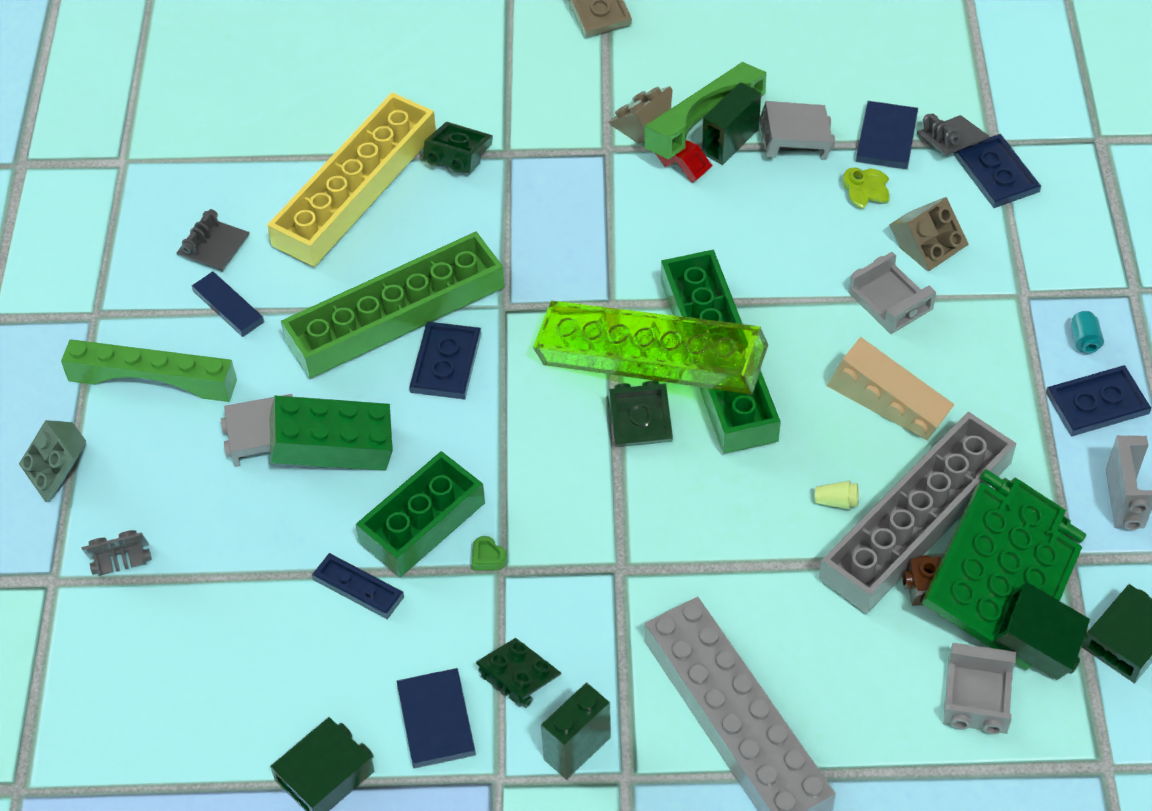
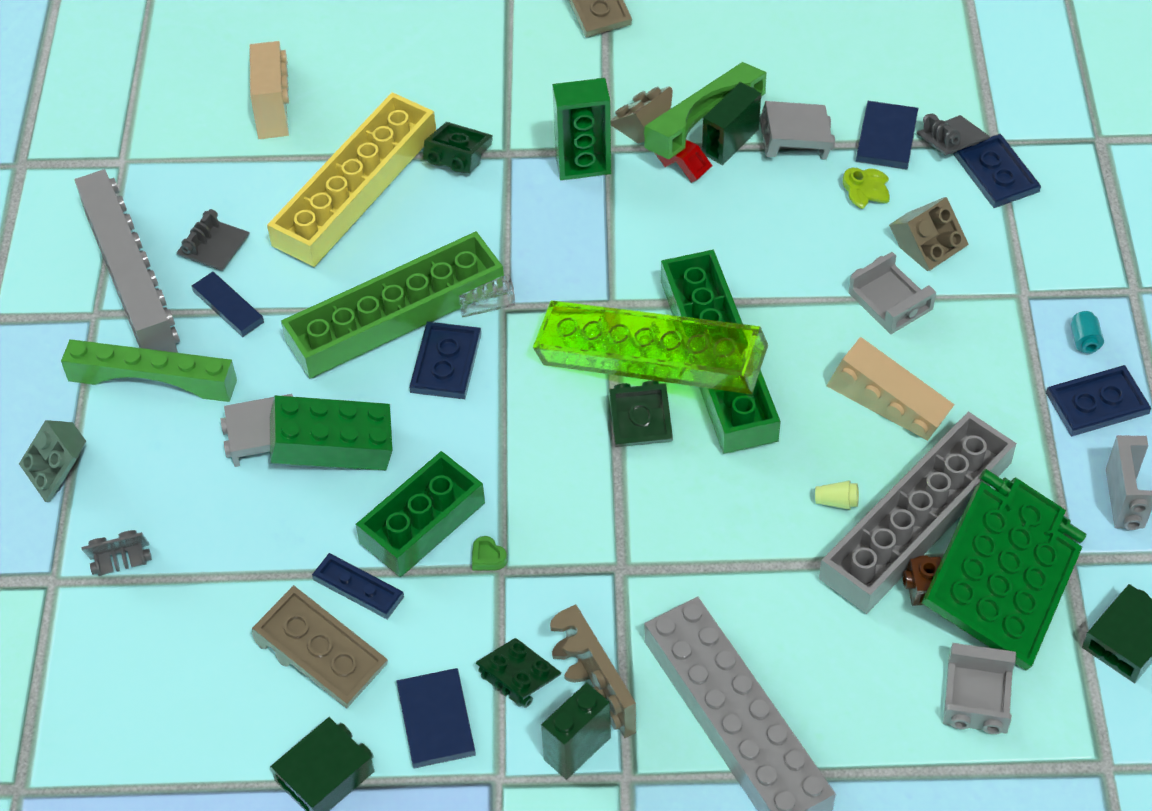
(126, 263): none -> light grey brick
(269, 89): none -> tan wedge
(318, 646): none -> dark tan hinge
(488, 297): none -> clear slope
(582, 128): none -> green brick
(593, 665): none -> dark tan hinge
(1042, 631): dark green brick -> none

